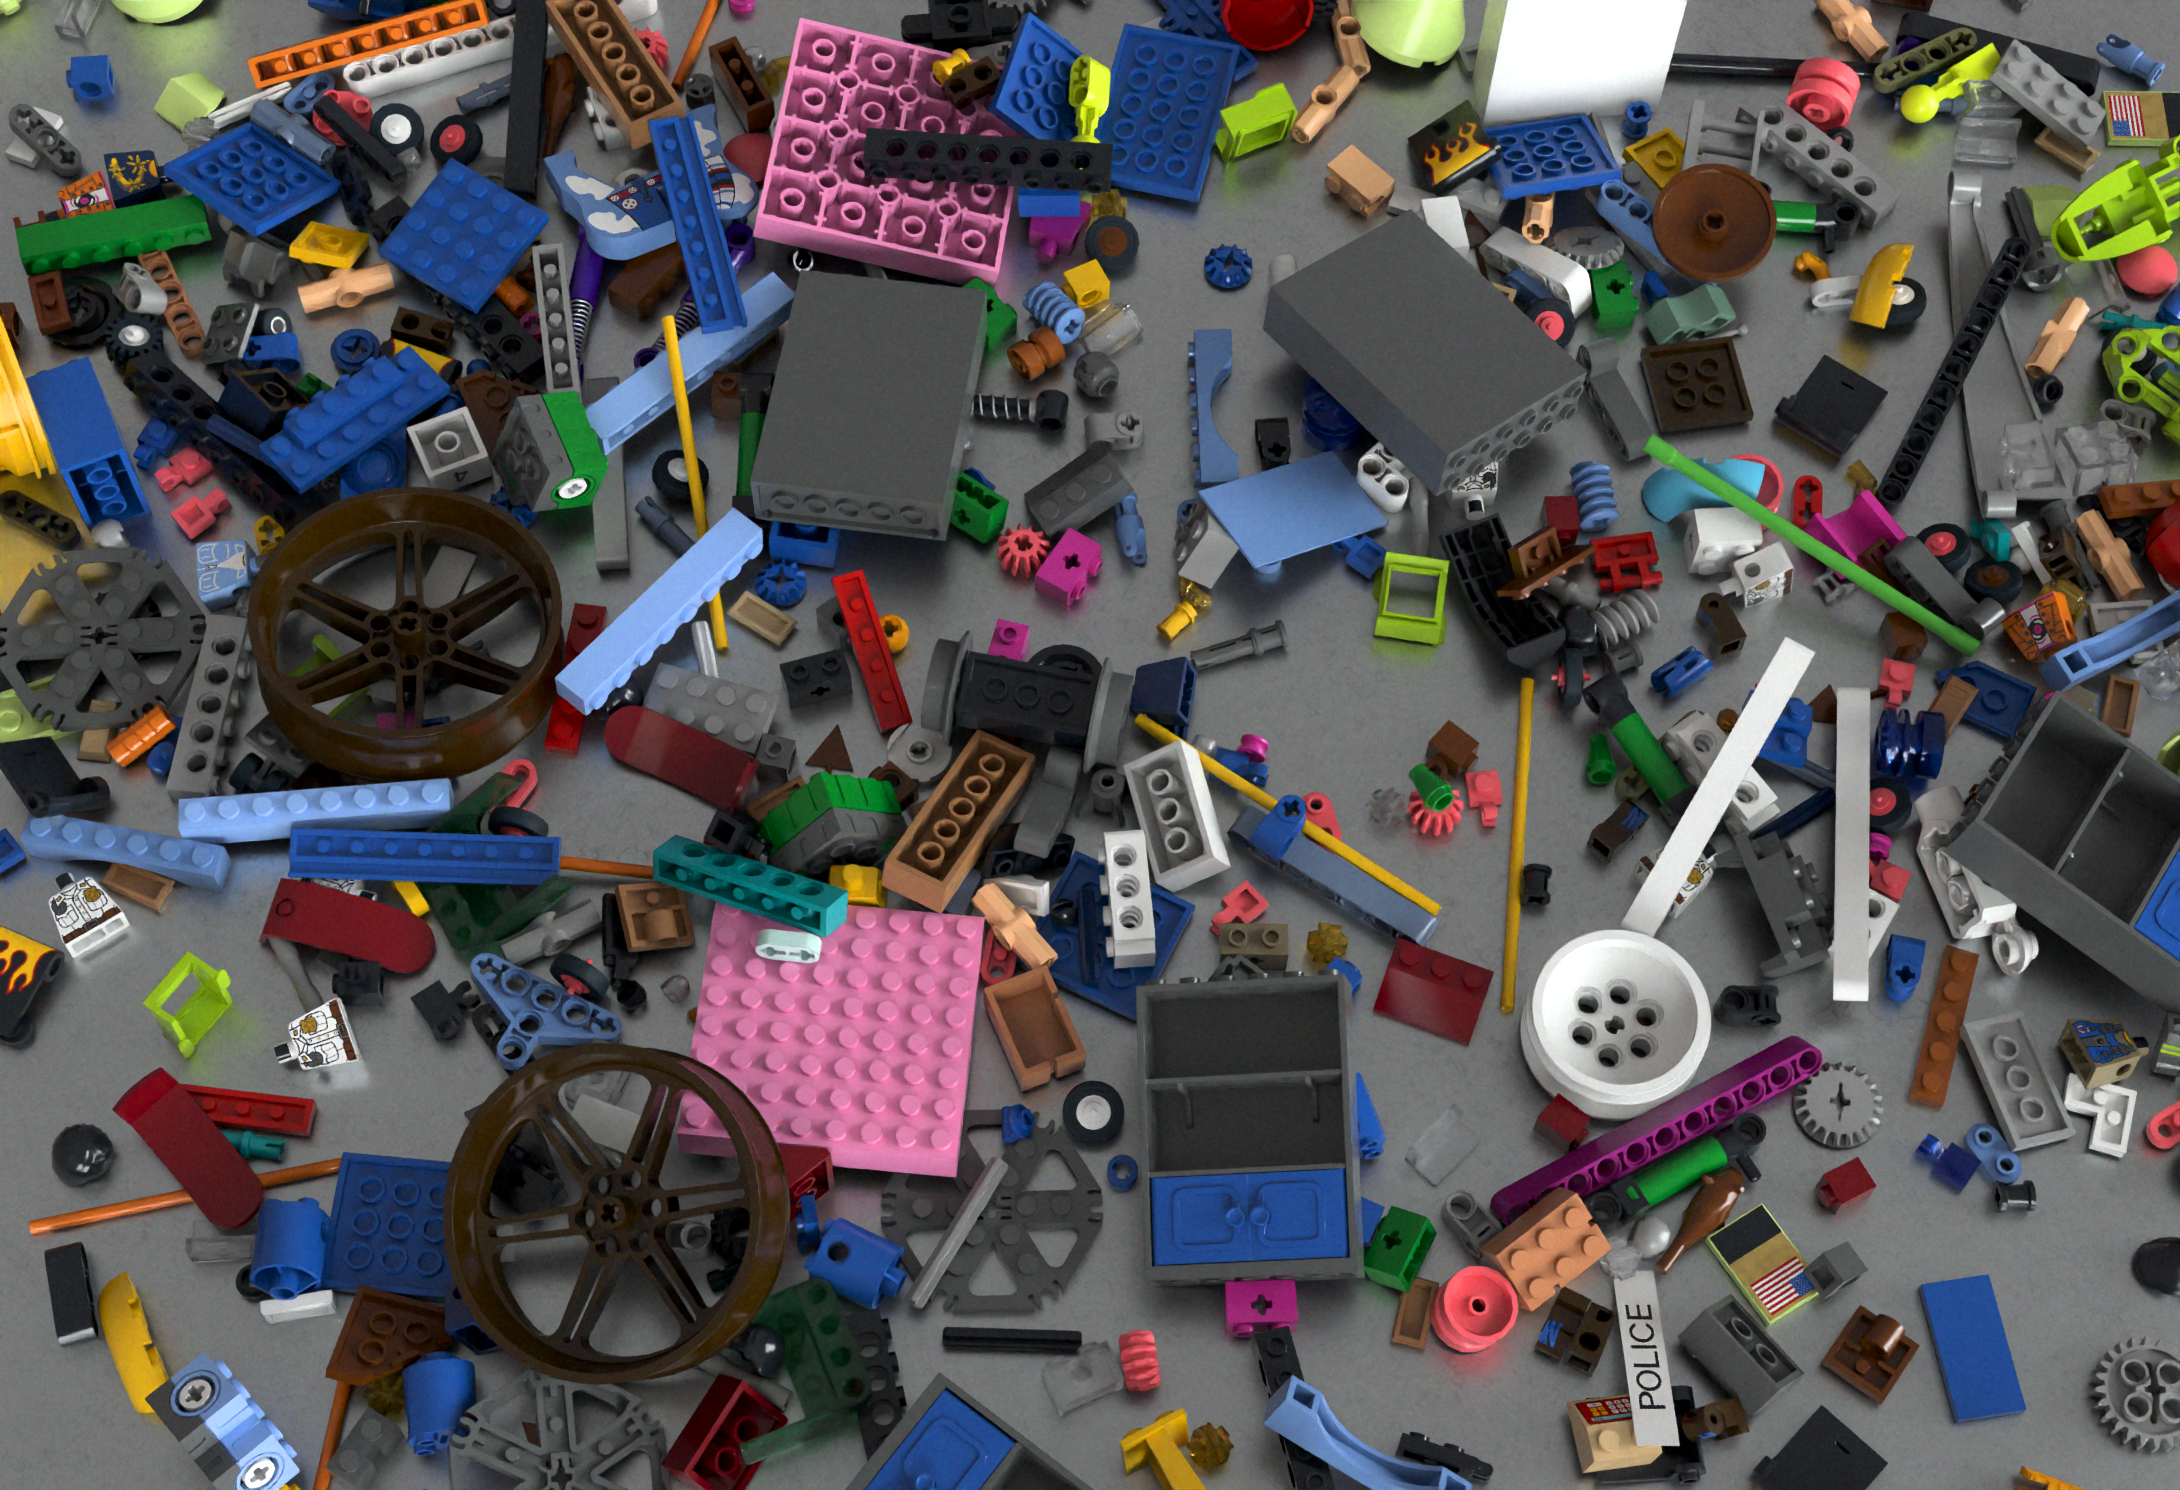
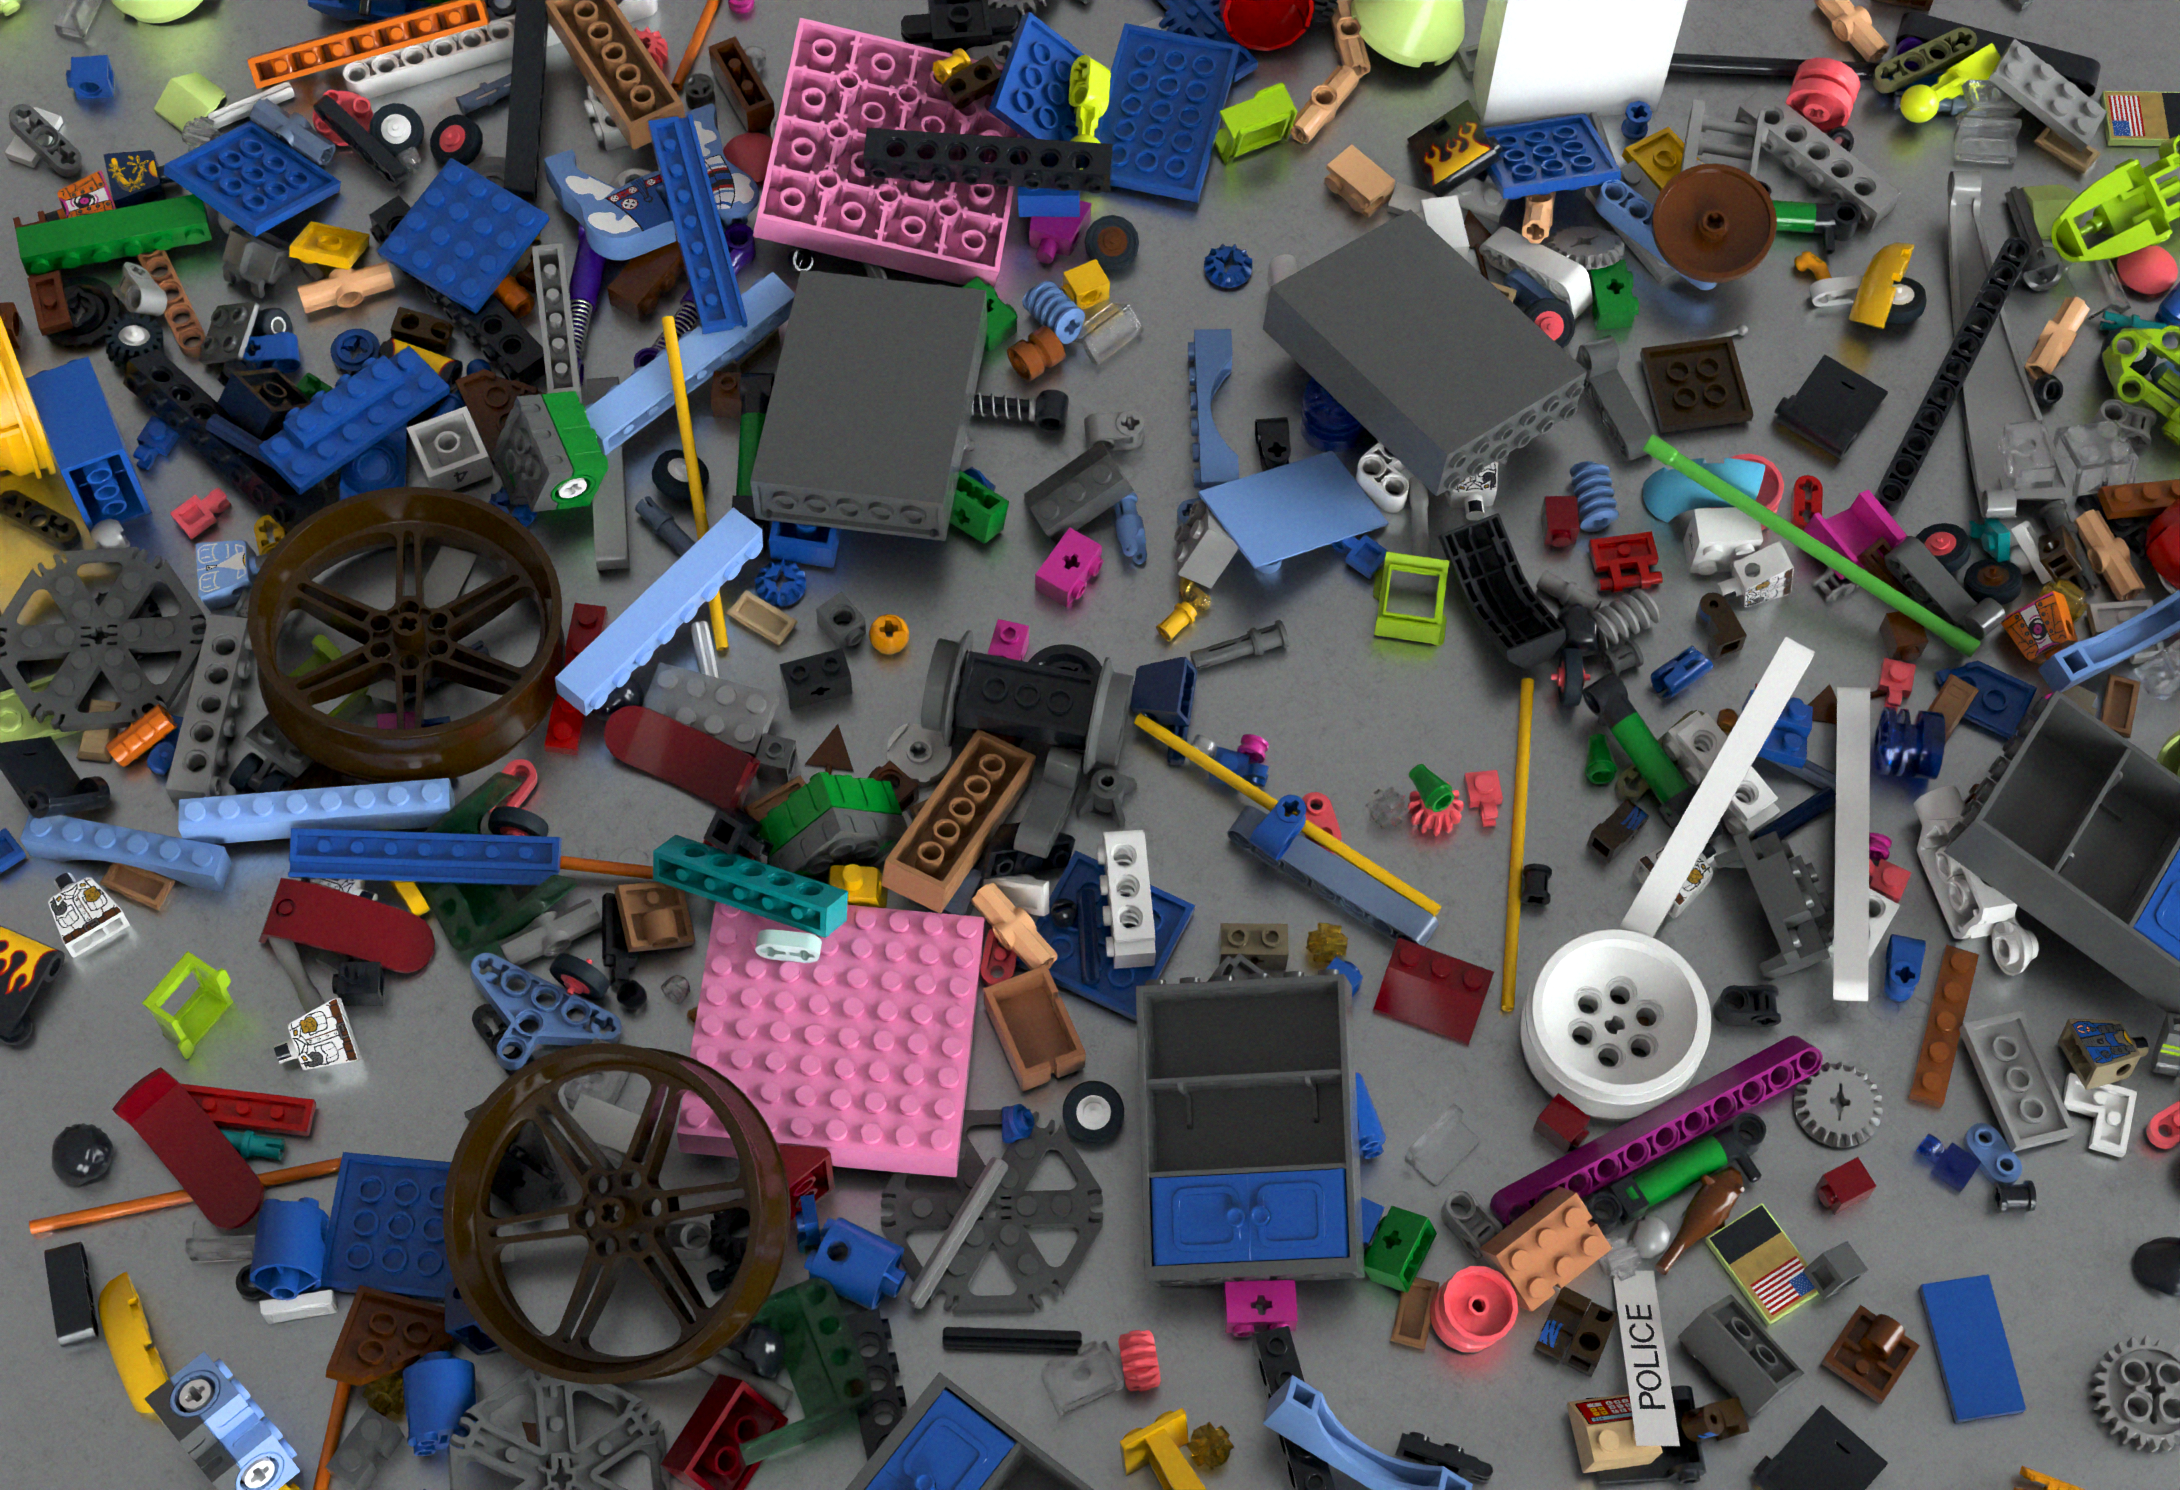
(184, 466): coral plate -> none
(308, 93): medium blue plate -> none
(354, 185): black plate -> none
(441, 1009): black brick -> none
(529, 319): dark pink bush -> none
(558, 97): reddish brown piece -> none
(773, 68): clear yellow arm -> none
(871, 650): red plate -> none
(1011, 548): coral gear -> none
(1096, 374): dark grey head -> none
(1108, 204): clear yellow gear -> none
(1132, 1168): blue bush -> none
(1176, 816): white brick -> none
(1239, 905): coral plate -> none
(1451, 751): reddish brown brick -> none
(1539, 560): reddish brown bracket -> none
(1653, 288): blue tile -> none
(1683, 316): sand green brick -> none
(1864, 478): clear yellow arm -> none
(1888, 805): black wheel -> none
(2130, 59): medium blue piece -> none

